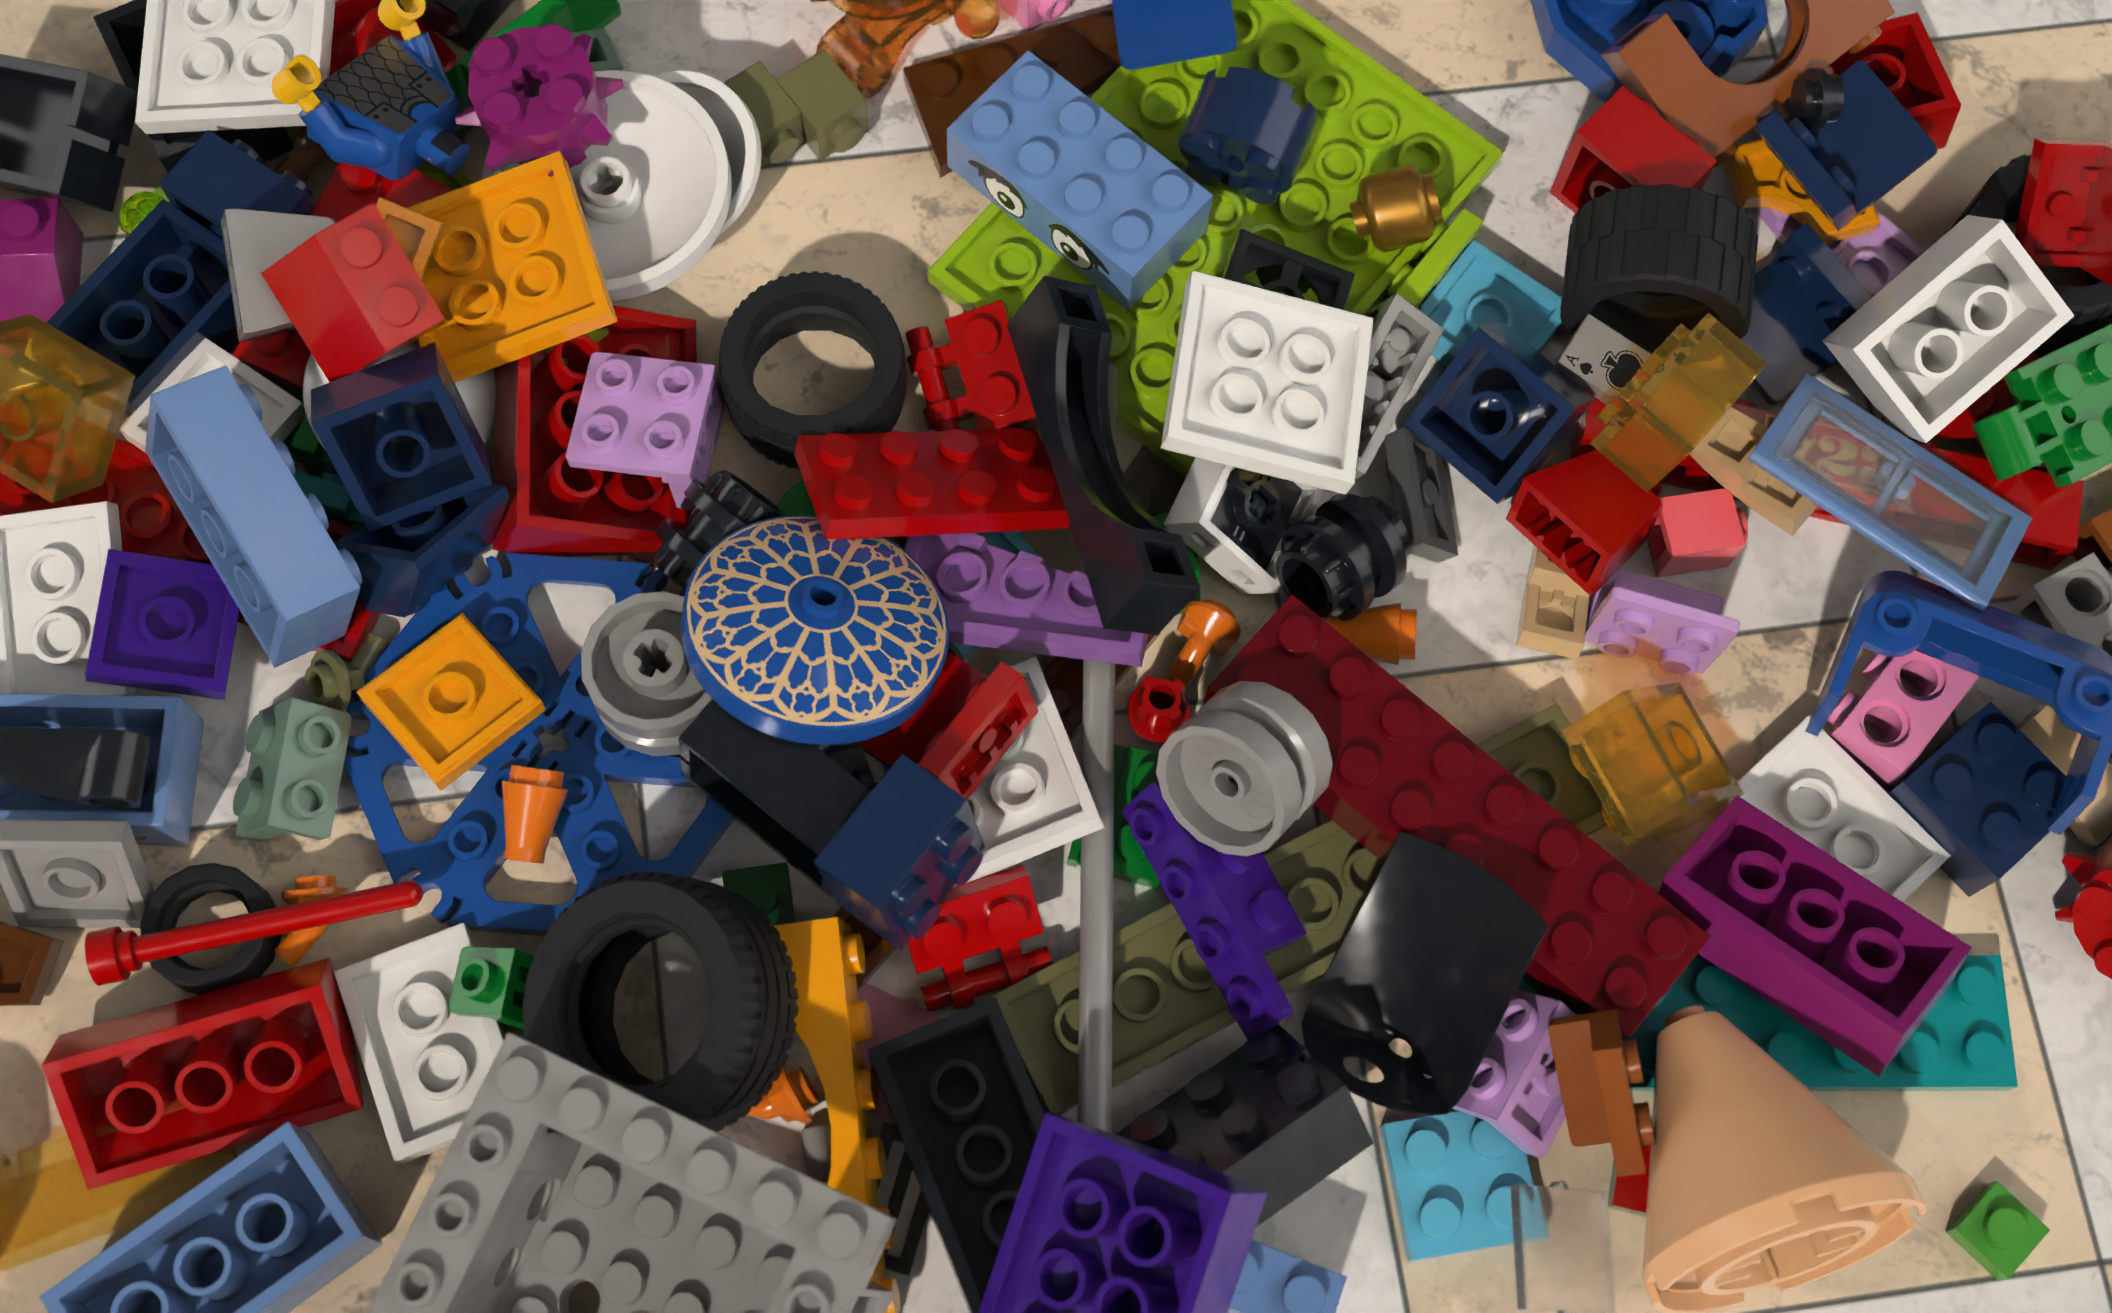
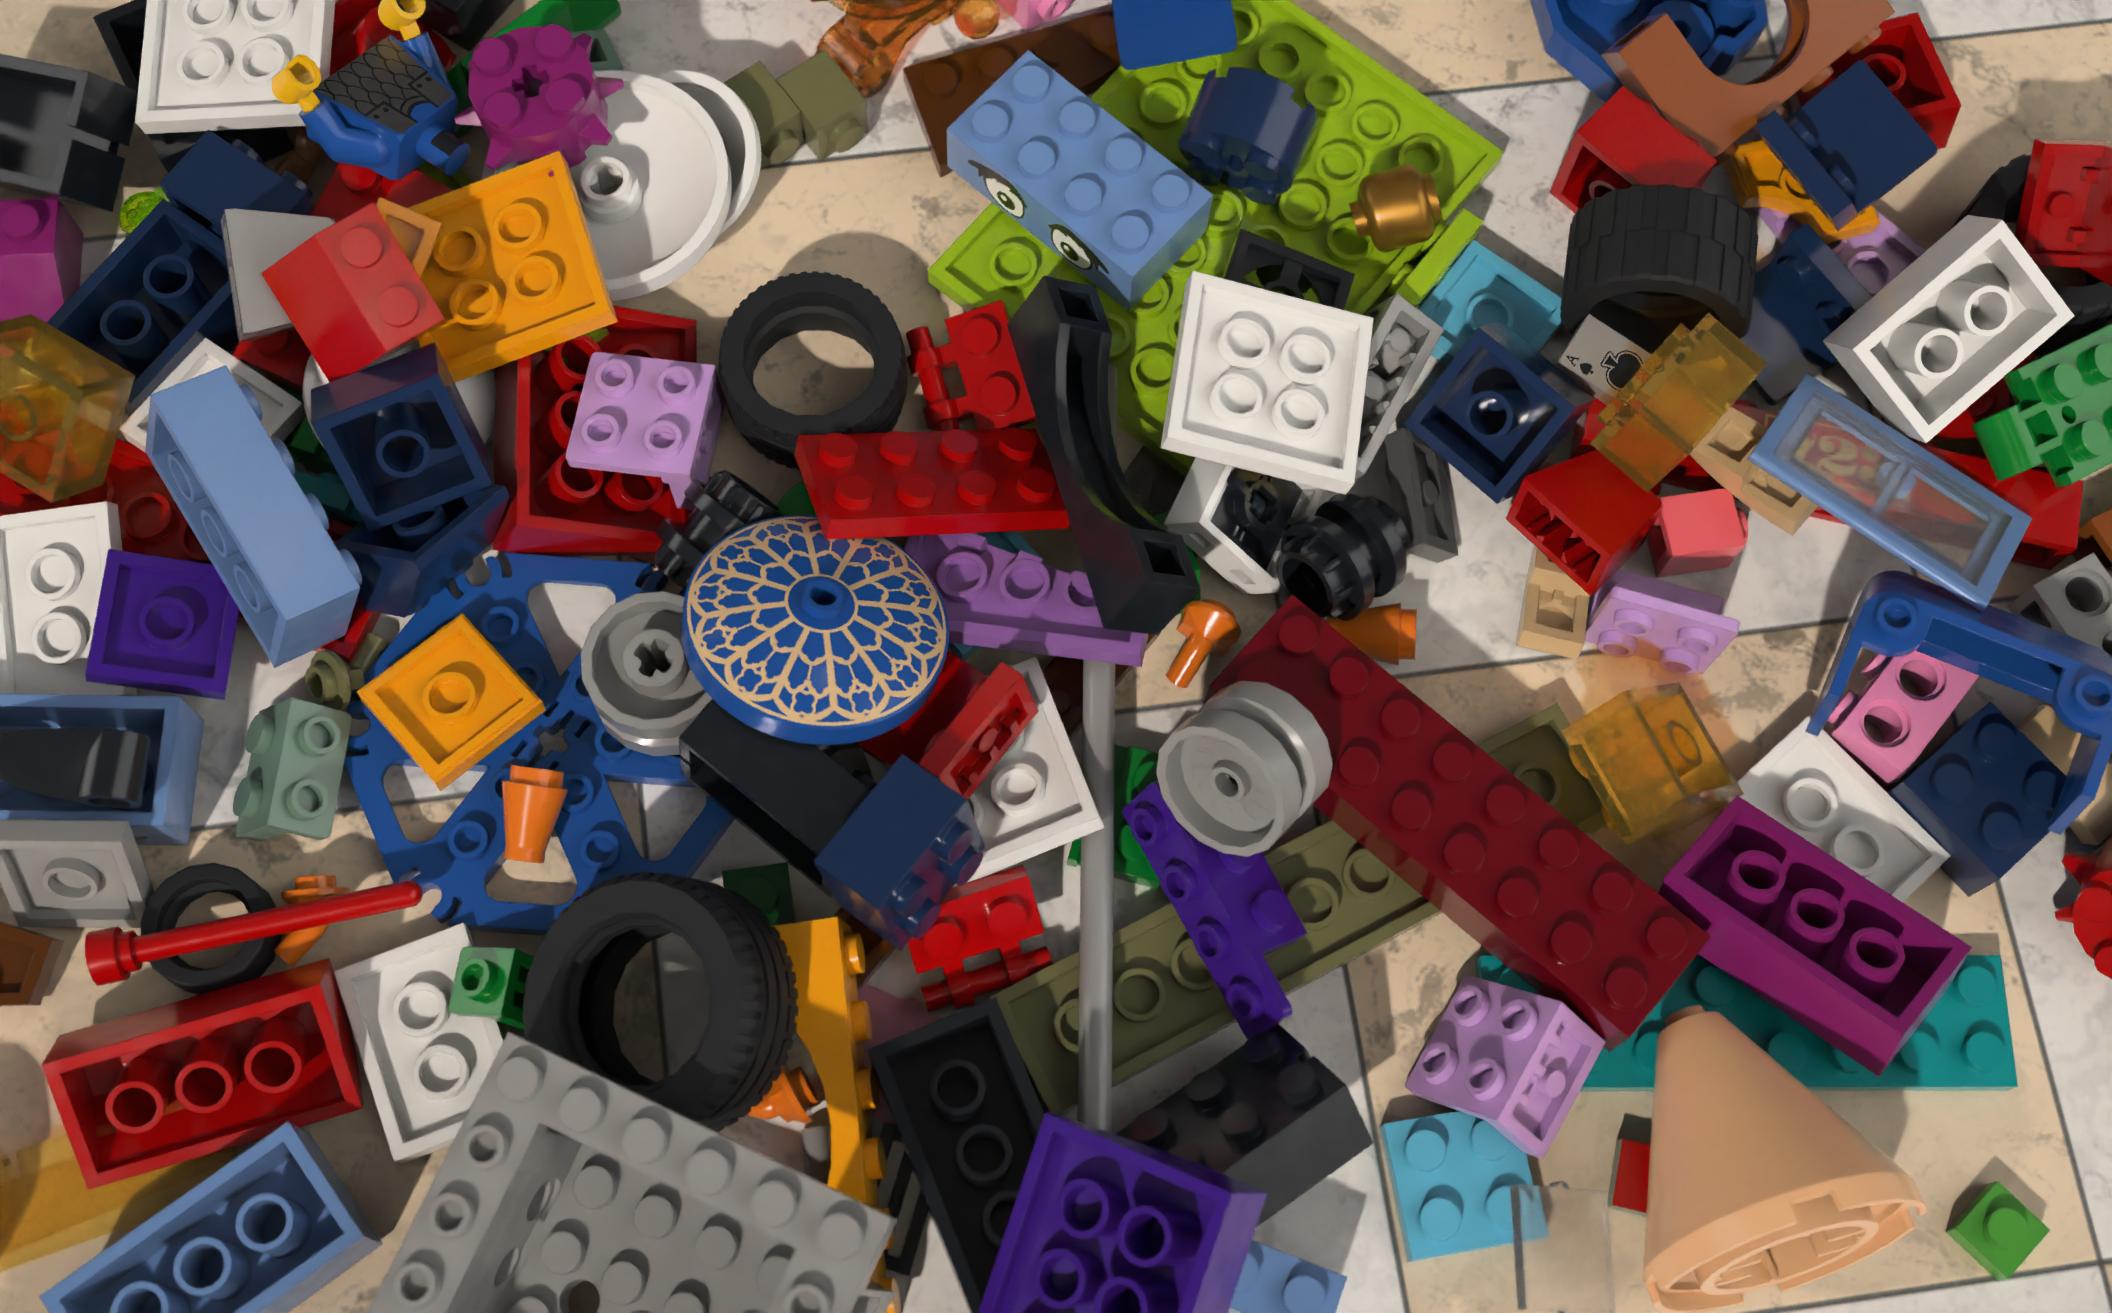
(1153, 723): red hose -> none
(1425, 965): black piece -> none
(1596, 1087): dark orange bracket -> none
(1817, 98): black plate -> none

